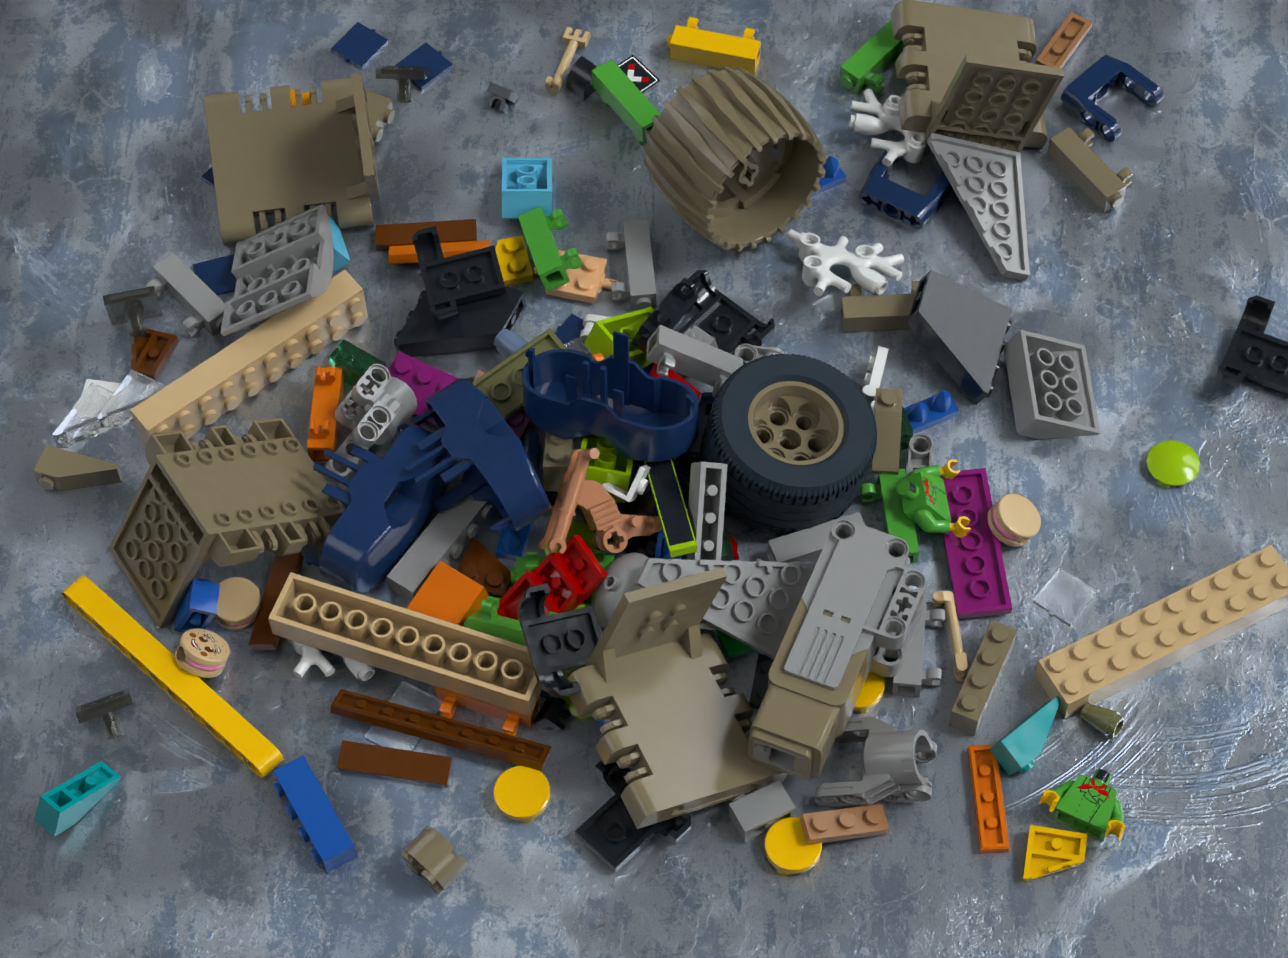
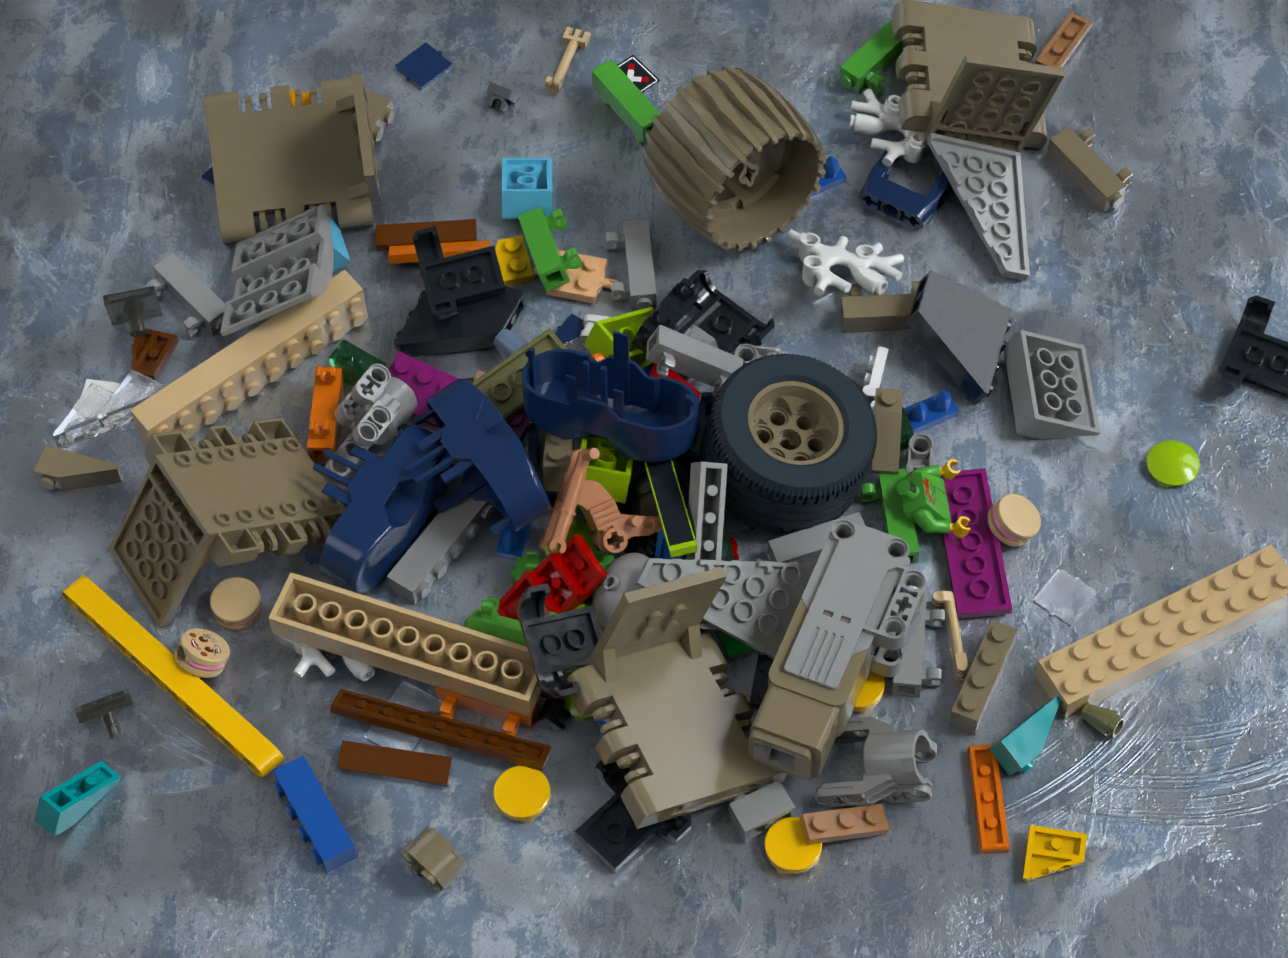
(197, 606): blue brick -> none
(217, 274): dark blue piece -> none
(262, 634): reddish brown tile -> none
(359, 45): dark blue piece -> none
(403, 77): clear smoke tile -> none
(448, 595): orange brick -> none
(485, 569): reddish brown wing -> none
(580, 78): black brick -> none
(637, 487): white bracket -> none
(714, 48): yellow brick -> none
(1087, 806): bright green torso -> none
(1096, 83): dark blue connector -> none

